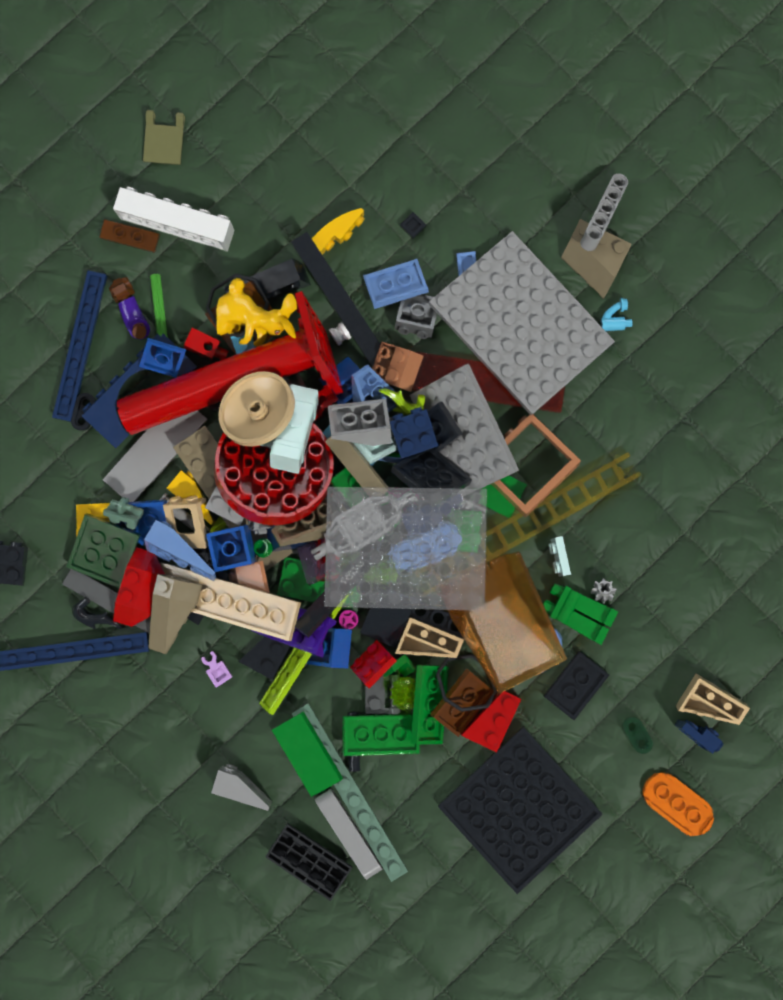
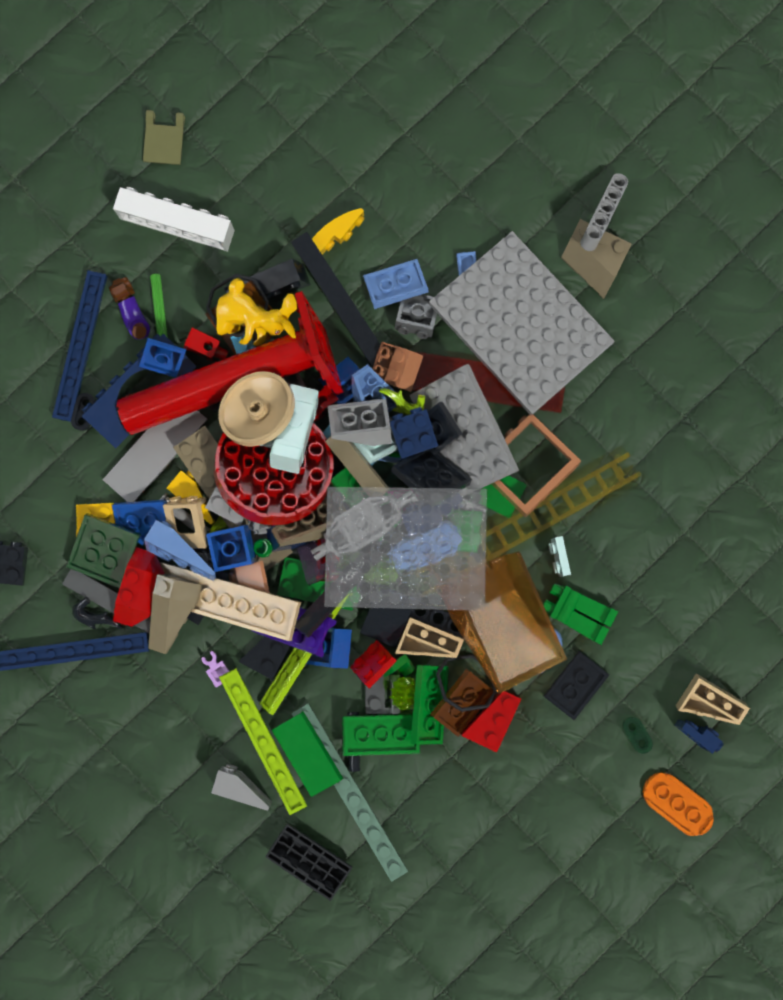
(122, 511): sand green hips -> none
(129, 236): reddish brown plate -> none
(263, 741): none -> lime tile
(339, 333): white wheel -> none
(348, 619): dark pink wheel -> none
(348, 834): light grey beam -> none
(412, 225): black tile -> none
(520, 810): black plate -> none
(606, 587): light grey gear -> none
(615, 323): medium azure plant -> none

